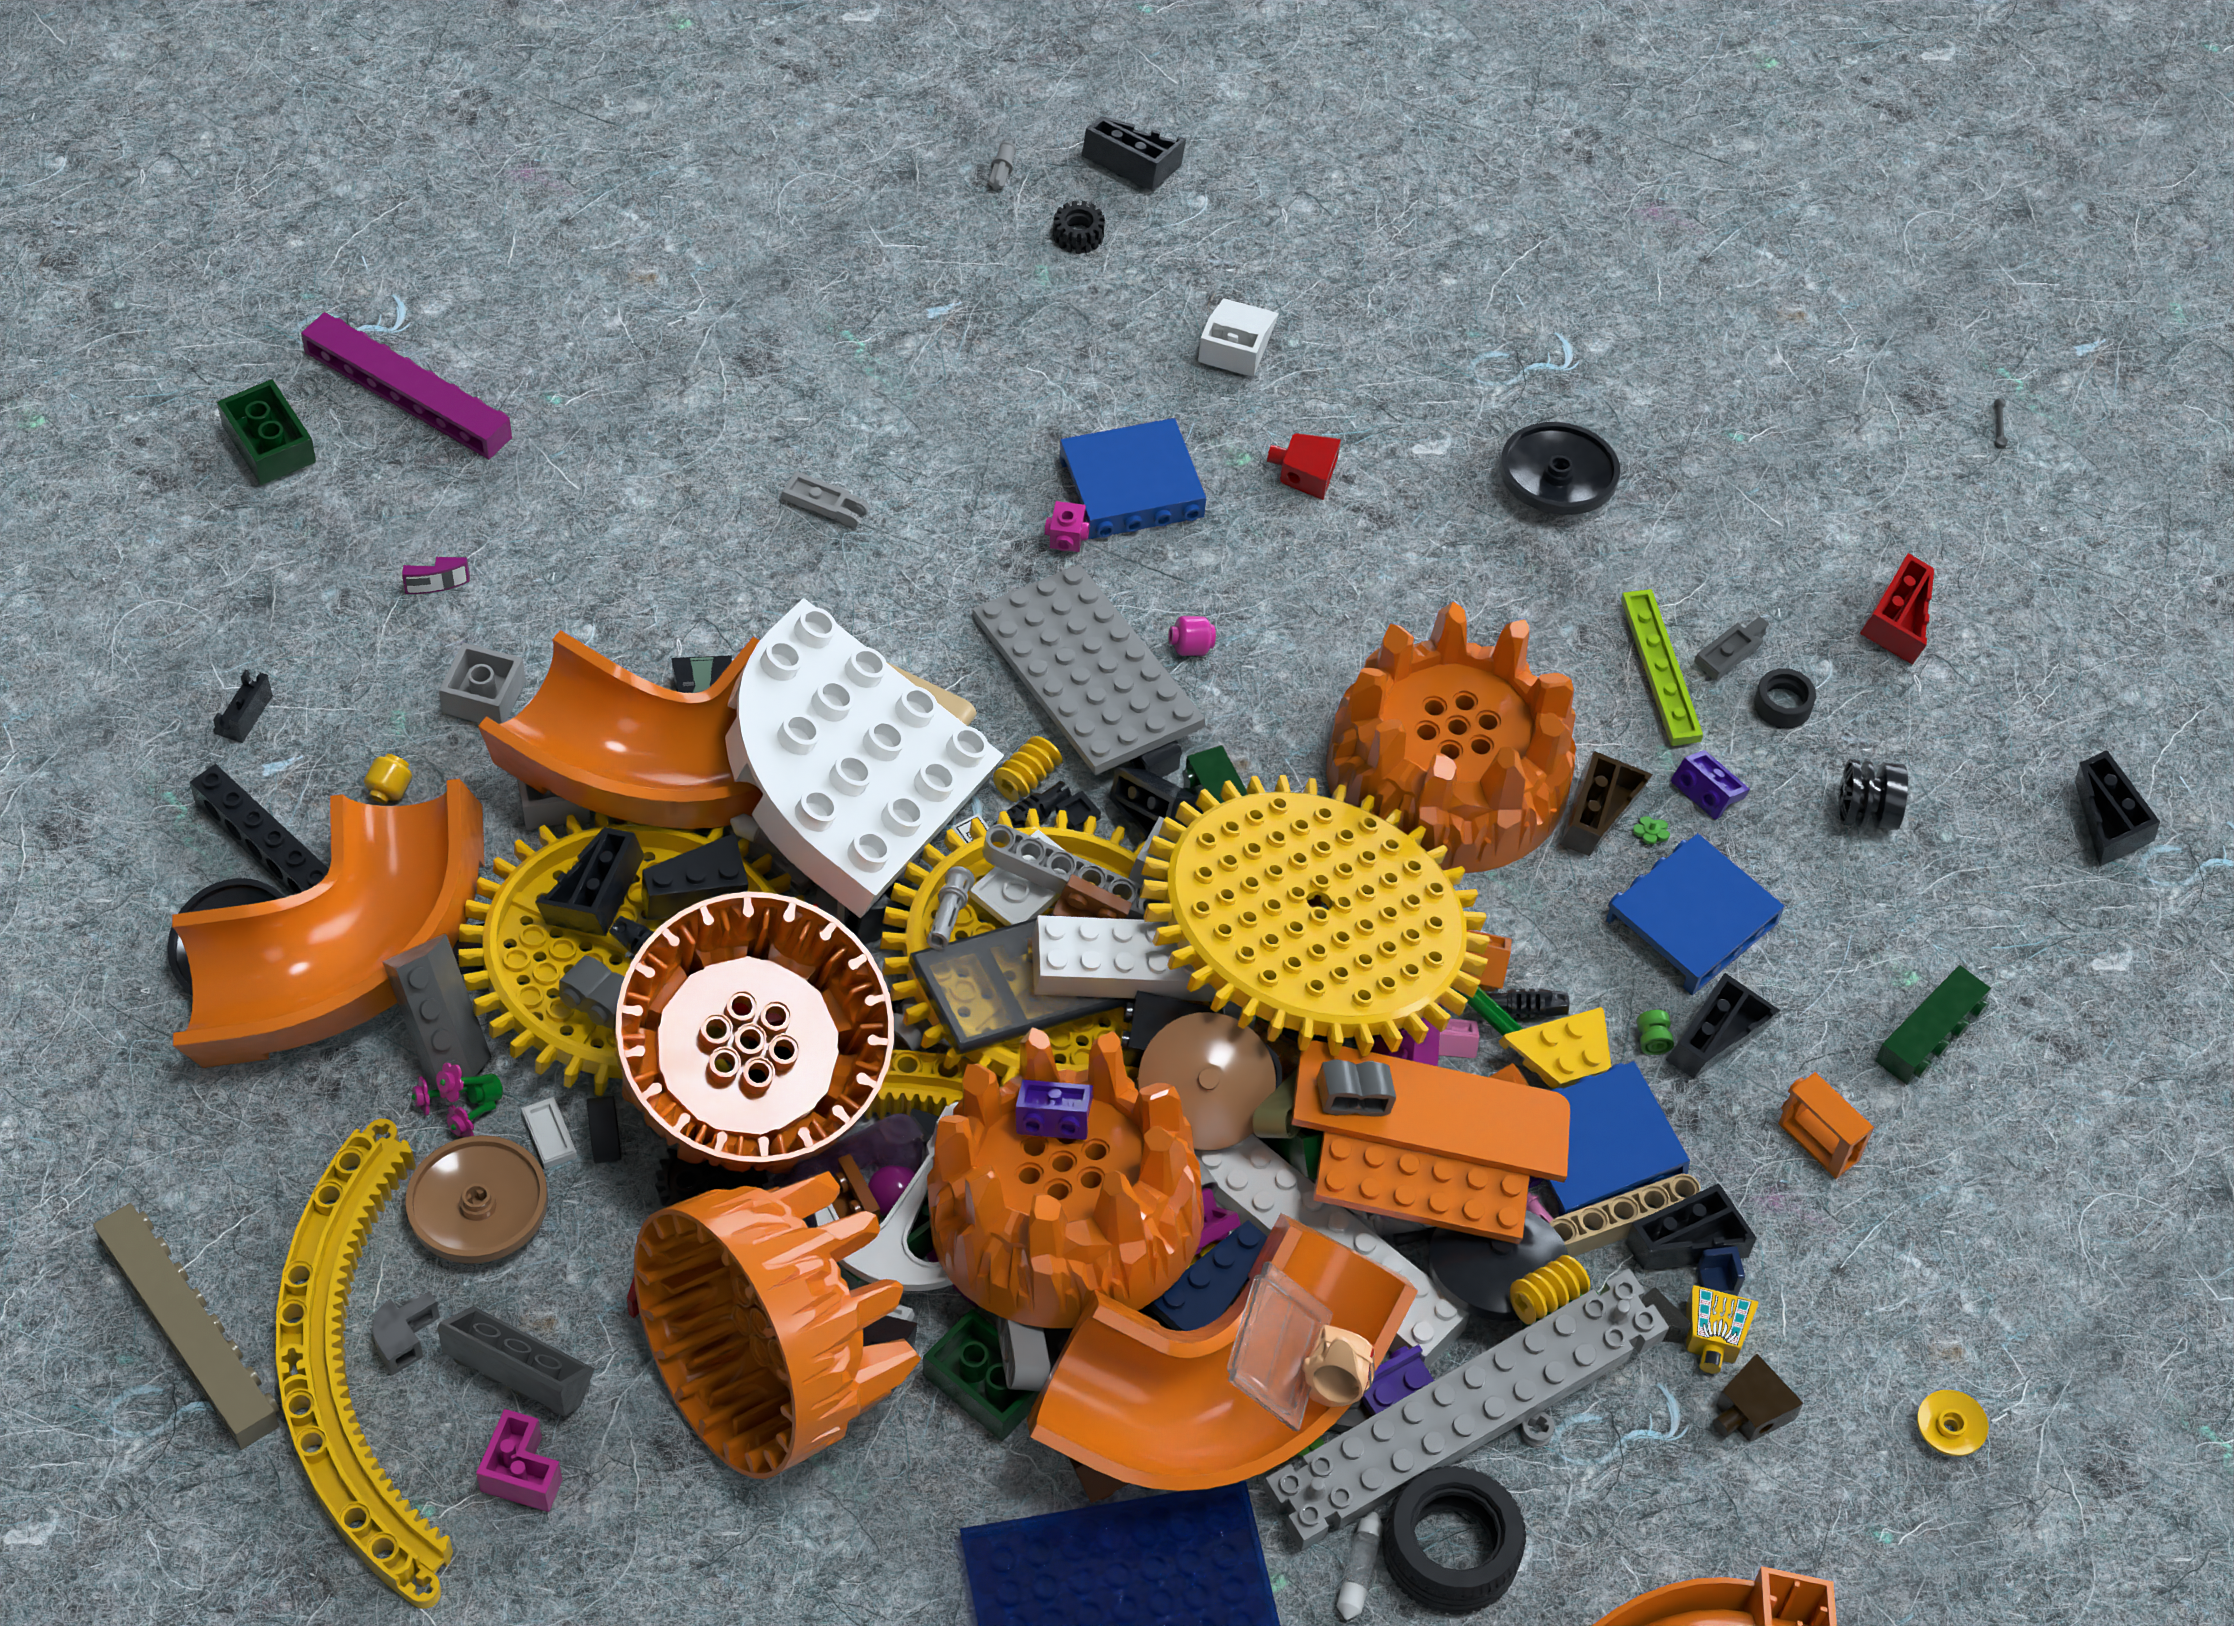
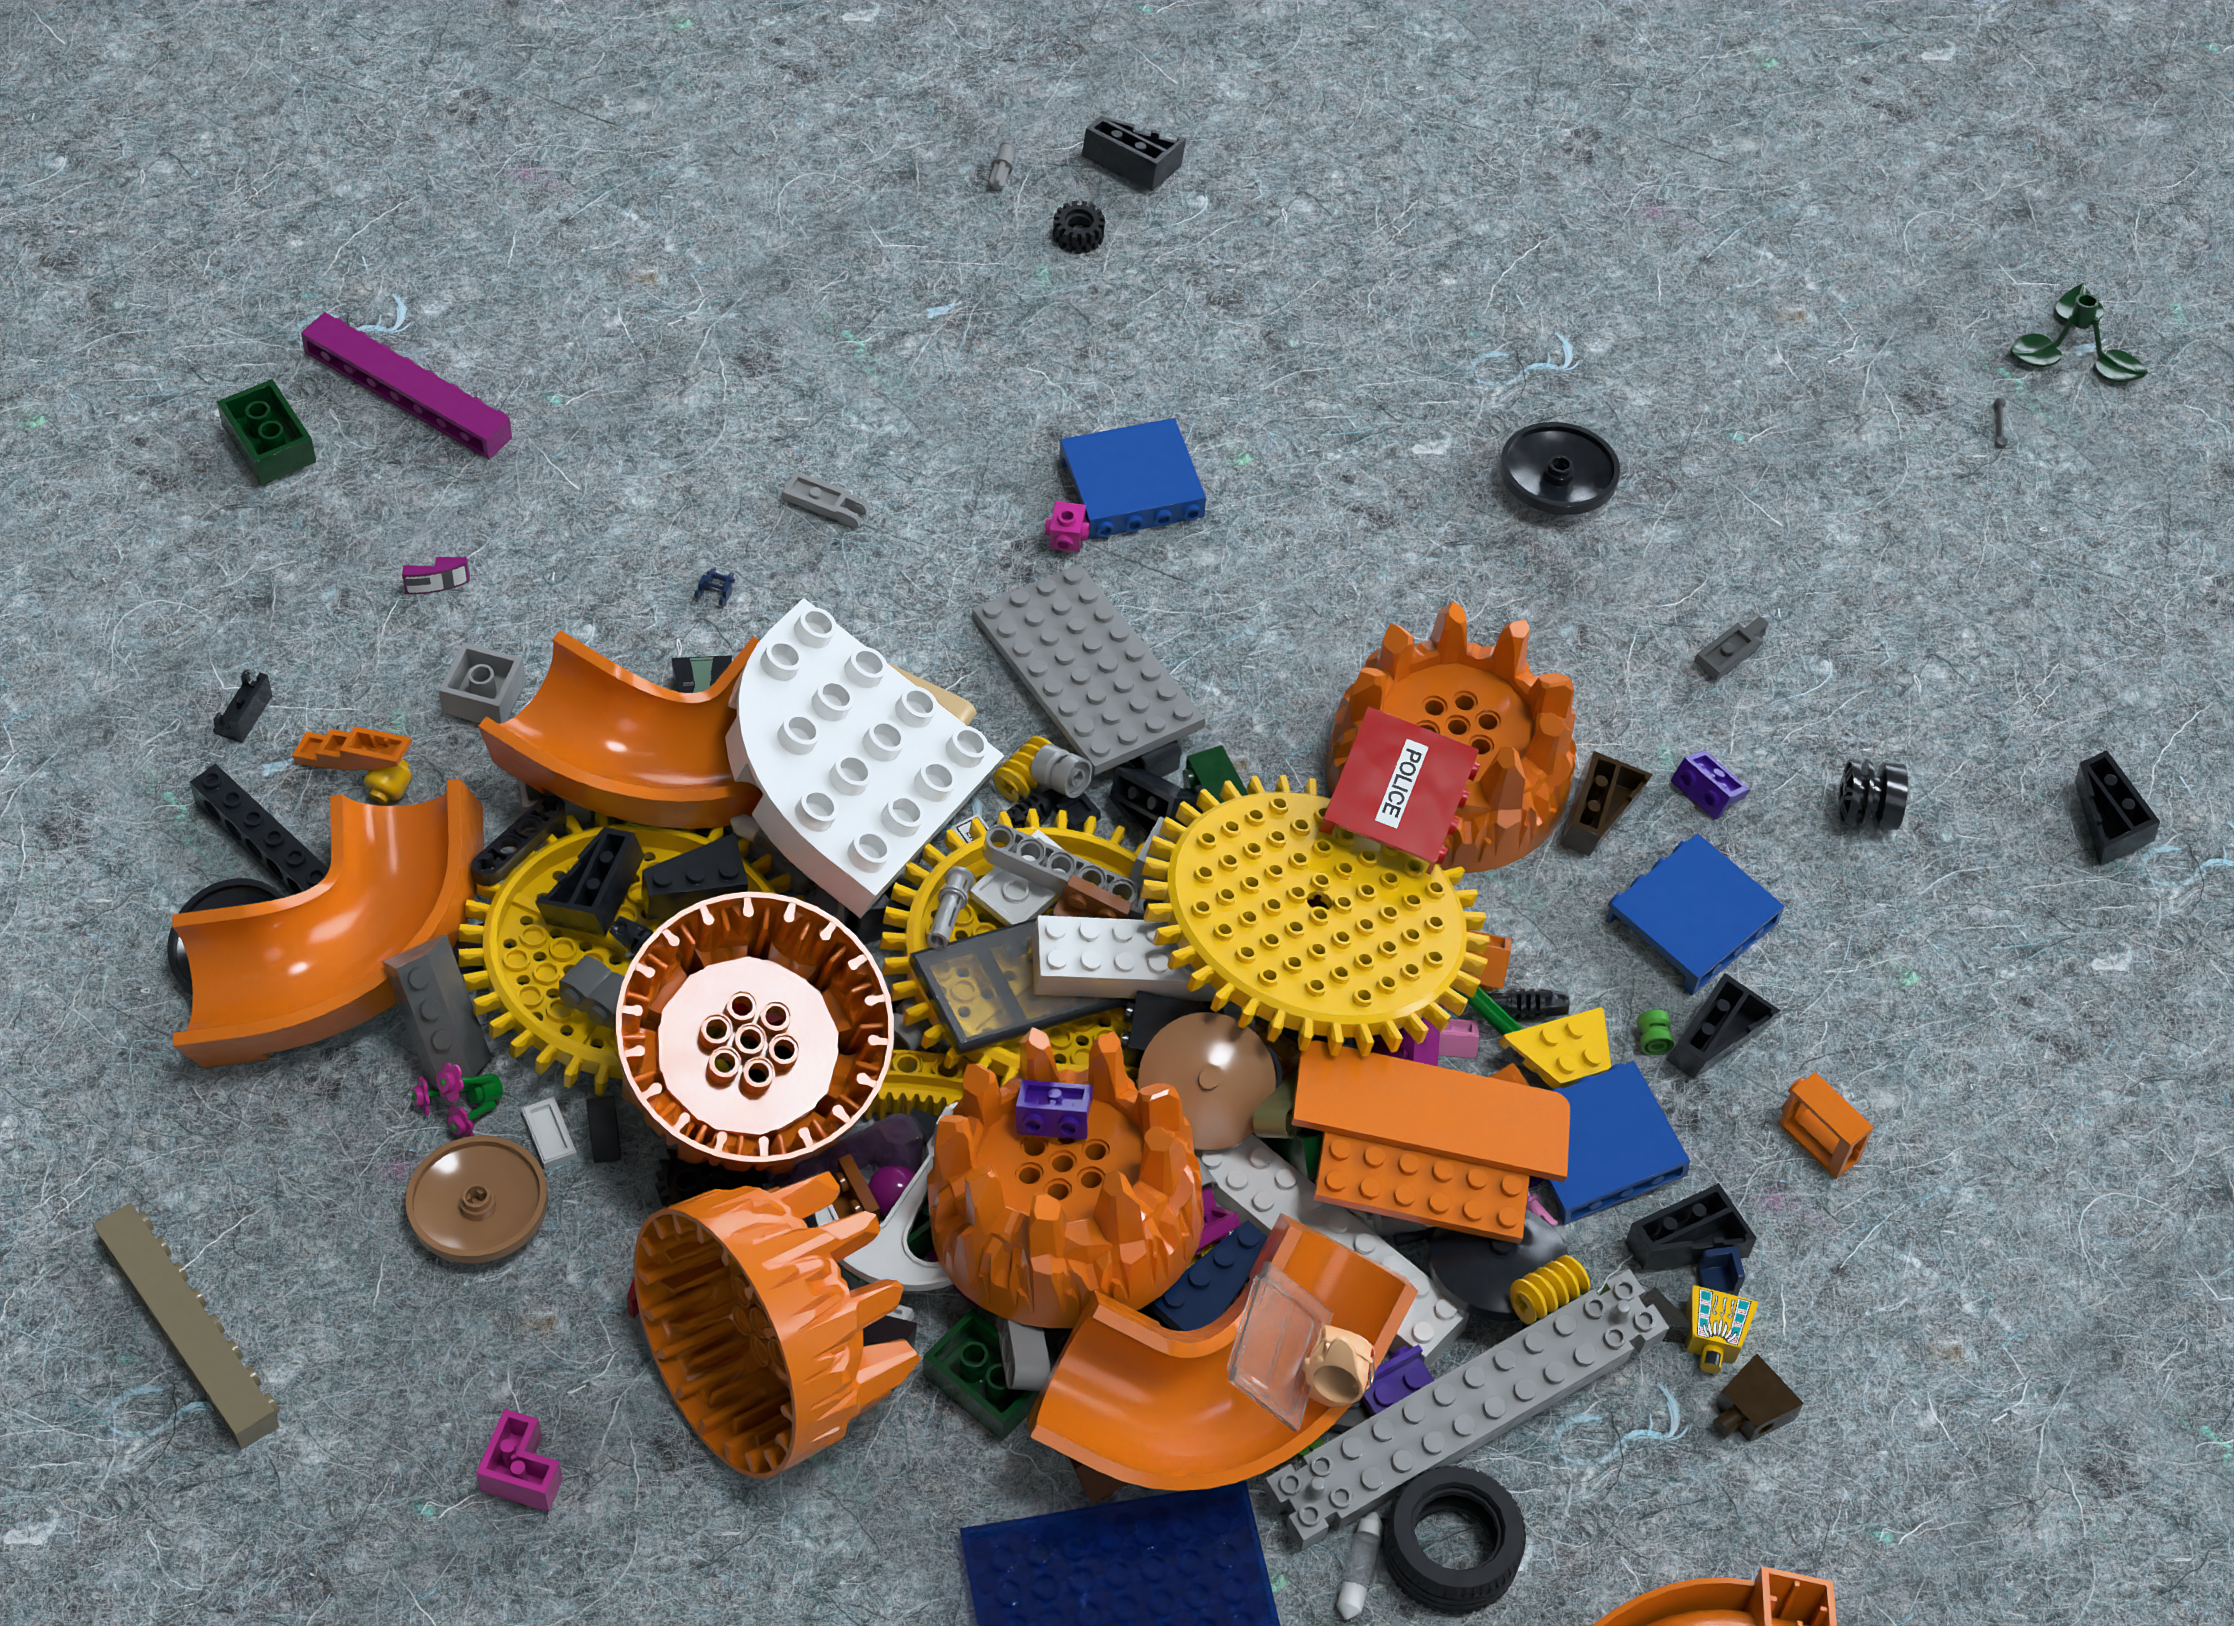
(344, 1469): yellow gear -> none
(351, 751): none -> orange slope
(396, 1329): flat silver brick -> none
(515, 1360): dark grey slope -> none
(524, 843): none -> black beam
(706, 582): none -> dark blue piece
(1061, 770): none -> light grey wheel
(1192, 635): dark pink head -> none
(1236, 337): white slope -> none
(1307, 462): red torso -> none
(1356, 1088): dark grey brick -> none
(1402, 787): none -> red panel
(1541, 1438): light grey bush -> none
(1630, 1205): tan beam -> none
(1652, 830): bright green plant -> none
(1661, 667): lime plate -> none
(1790, 680): black tyre -> none
(1902, 611): red wedge -> none
(1933, 1025): dark green brick -> none
(1960, 1412): yellow dish -> none
(2082, 310): none -> dark green plant

